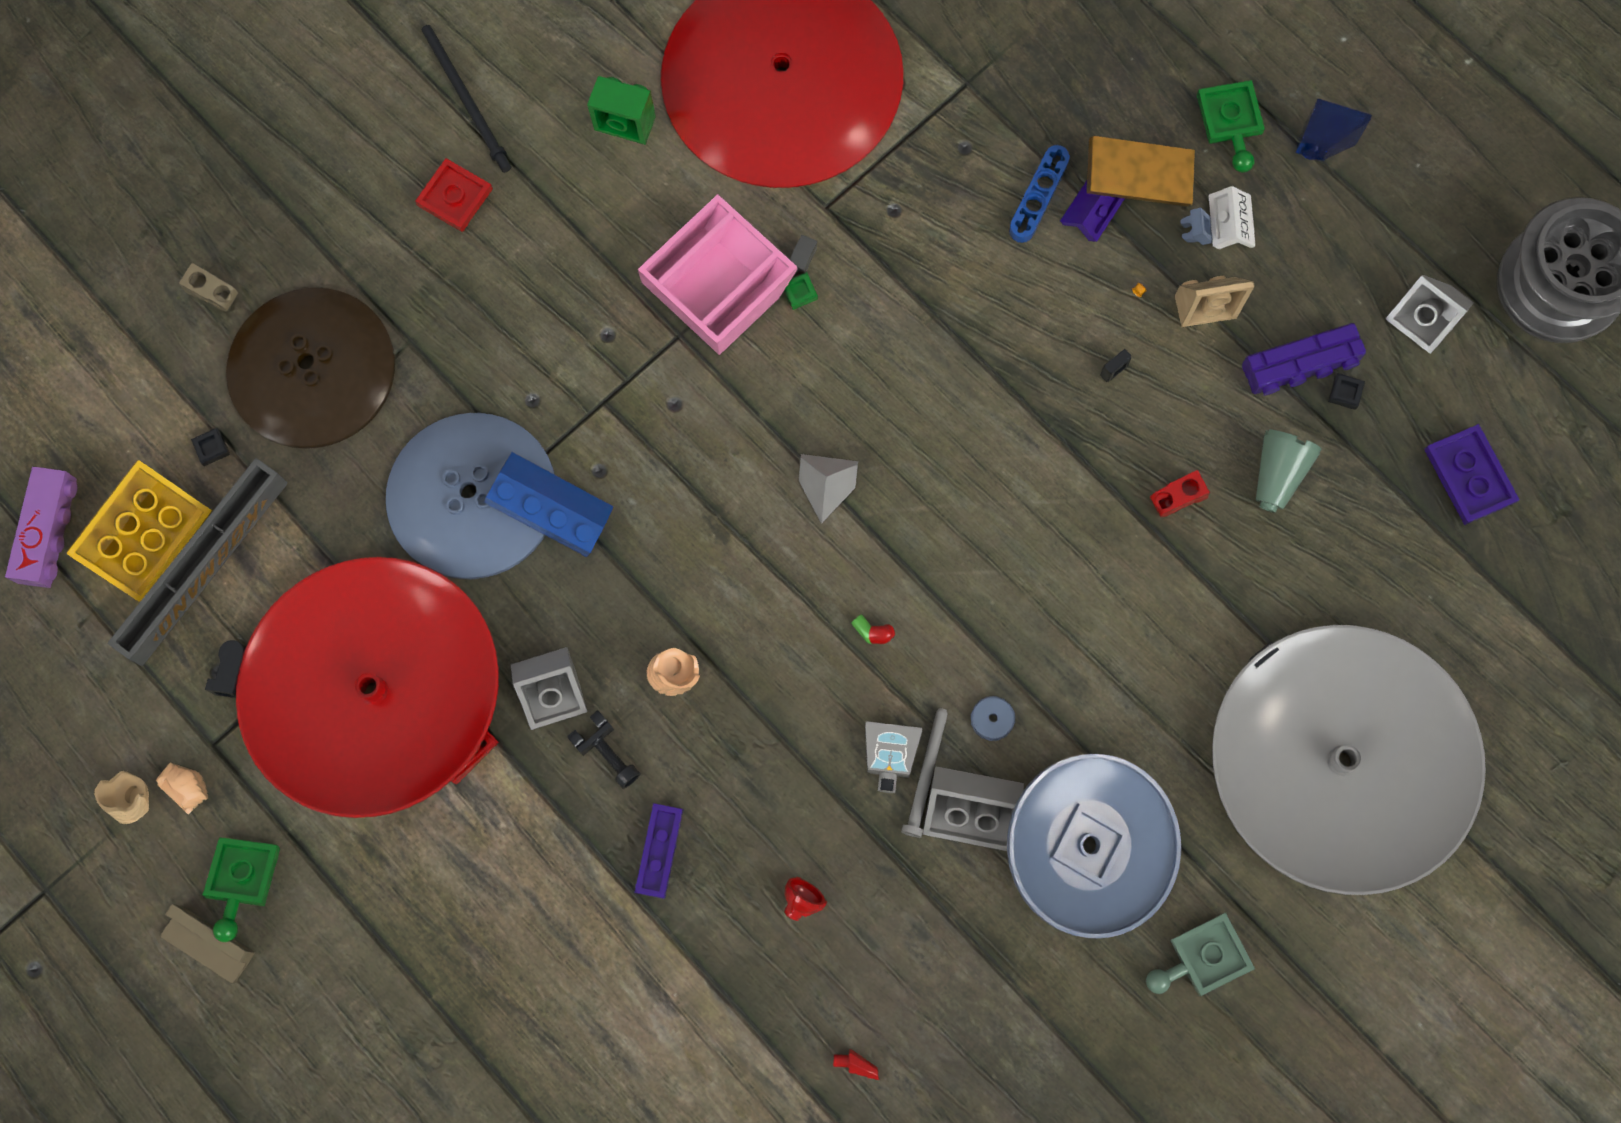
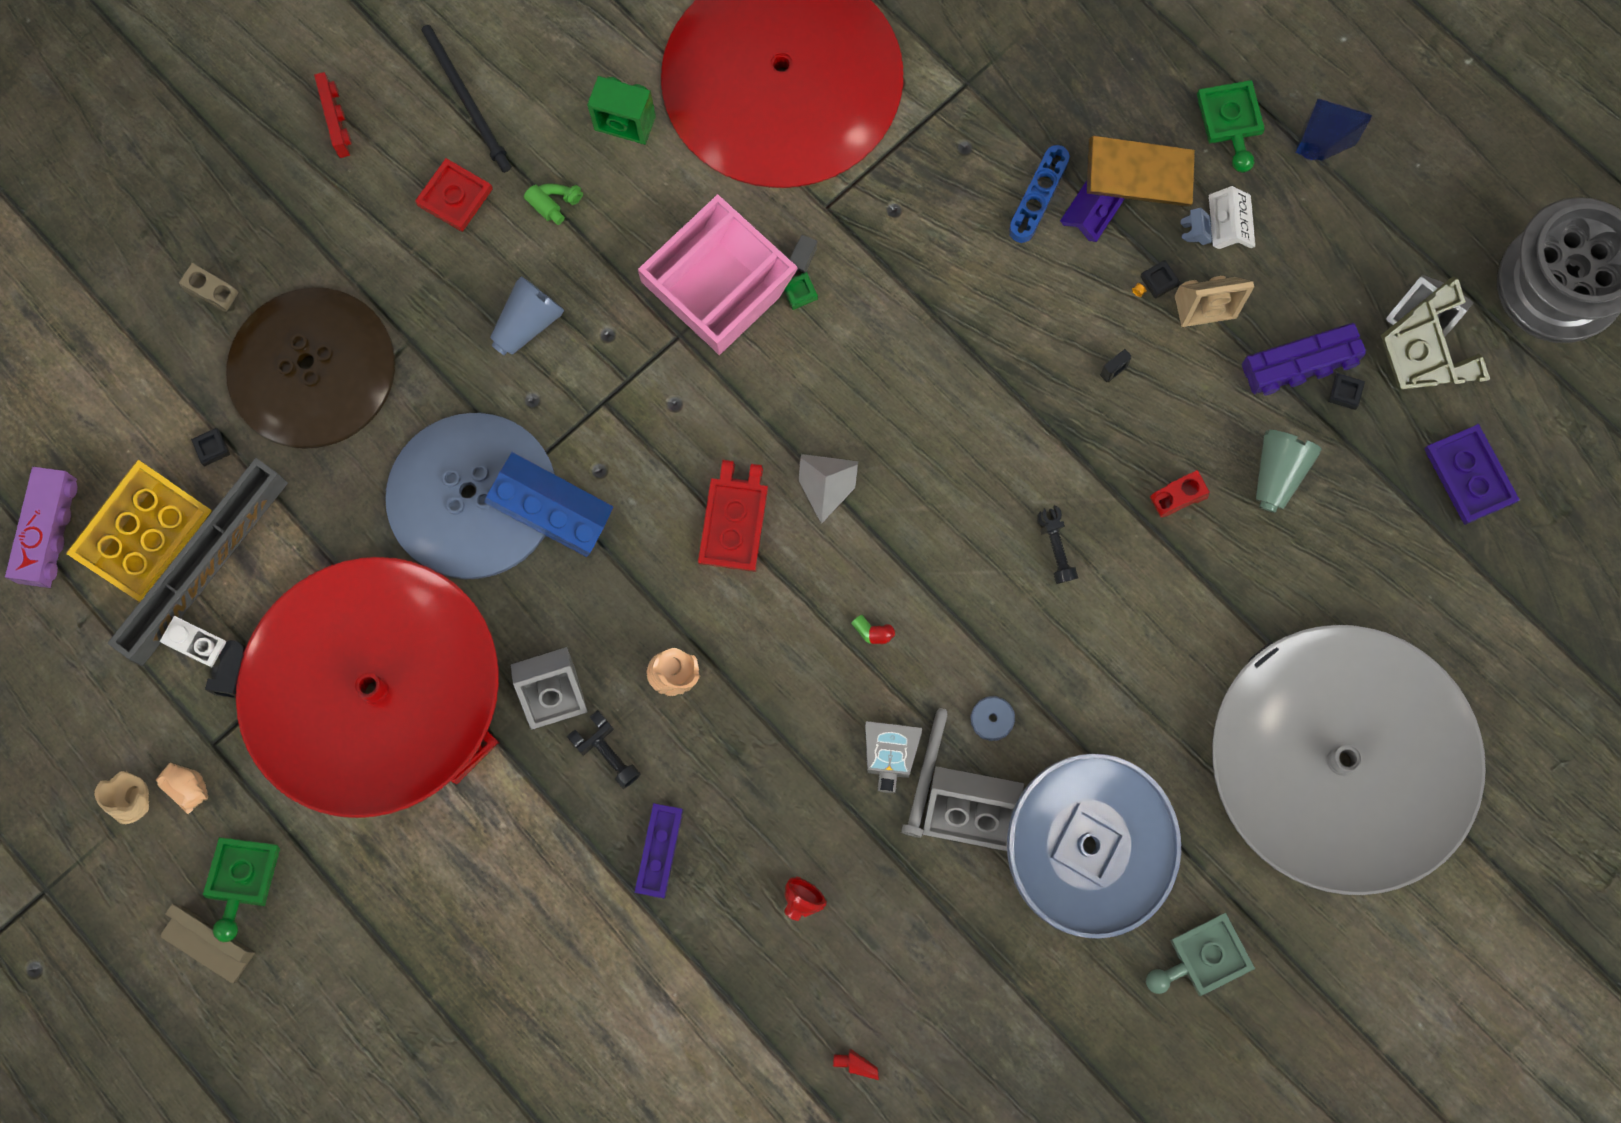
(193, 641): none -> white slope
(333, 114): none -> red plate
(523, 317): none -> sand blue cone
(539, 199): none -> bright green plant
(734, 519): none -> red tile
(1064, 571): none -> black bar
(1160, 279): none -> black tile
(1419, 346): none -> wing

